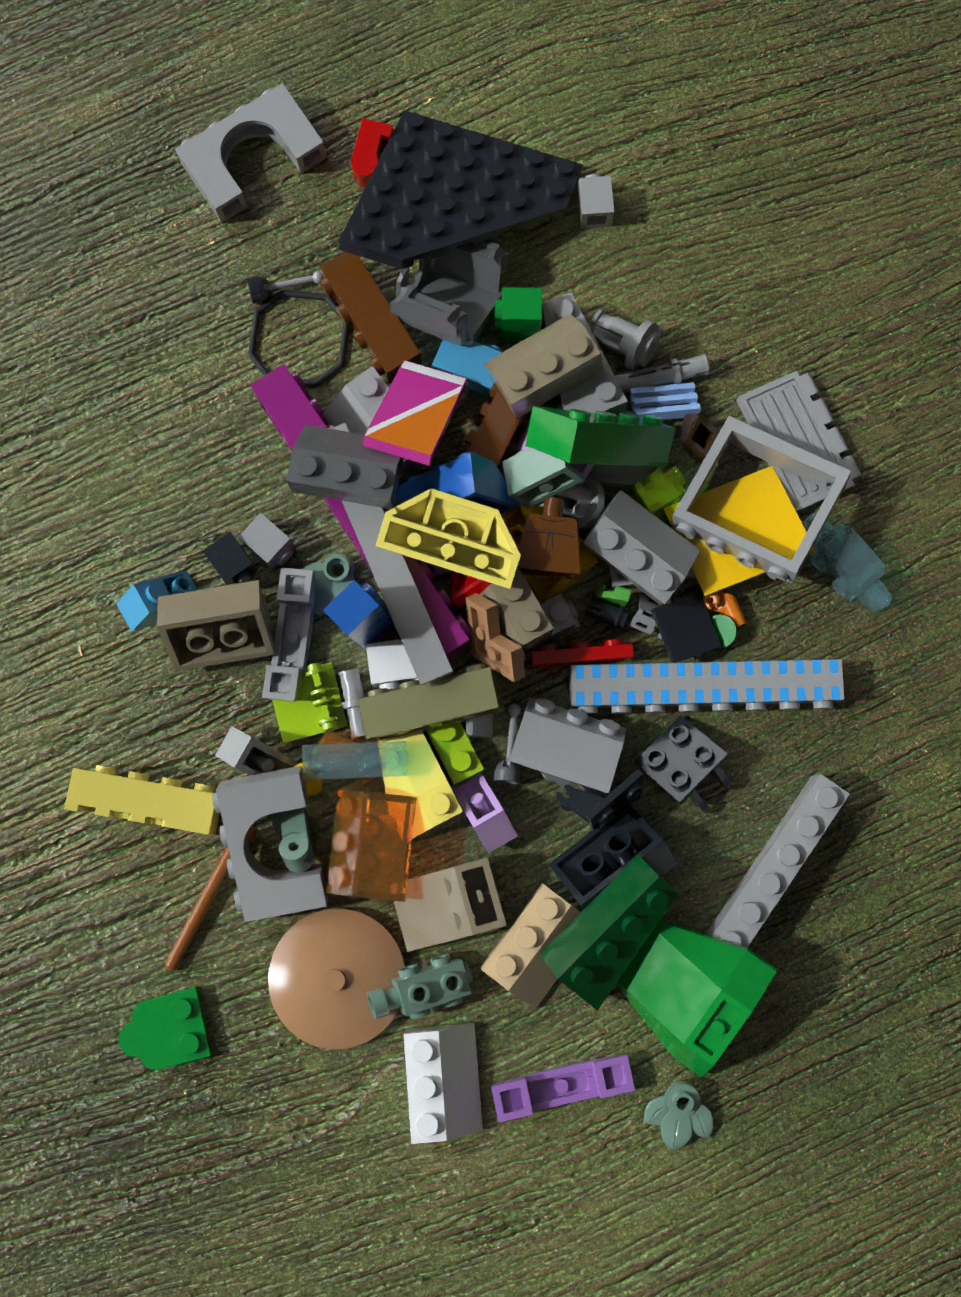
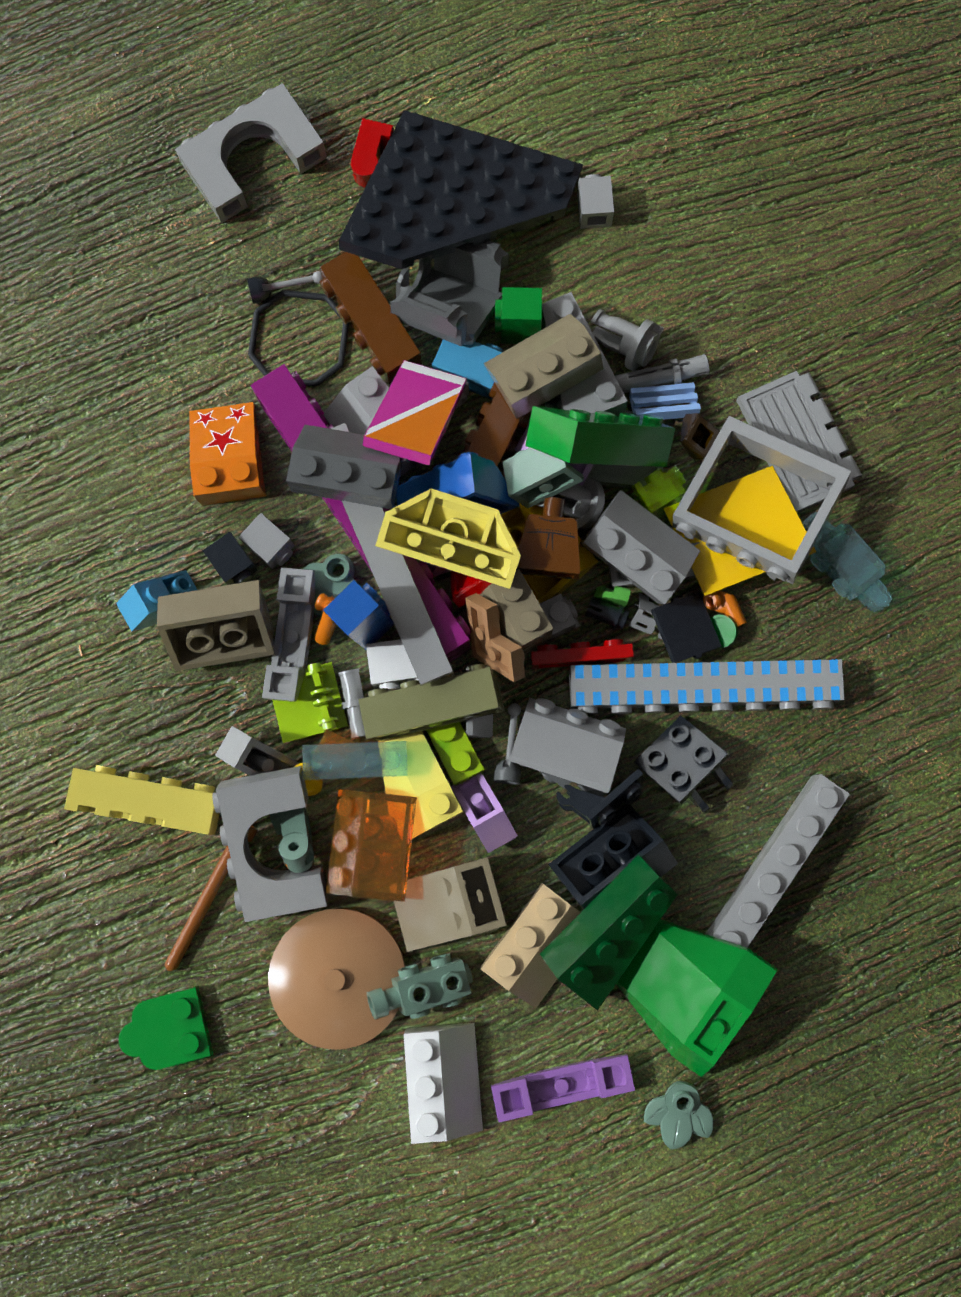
(225, 454): none -> orange slope
(326, 625): none -> orange arm

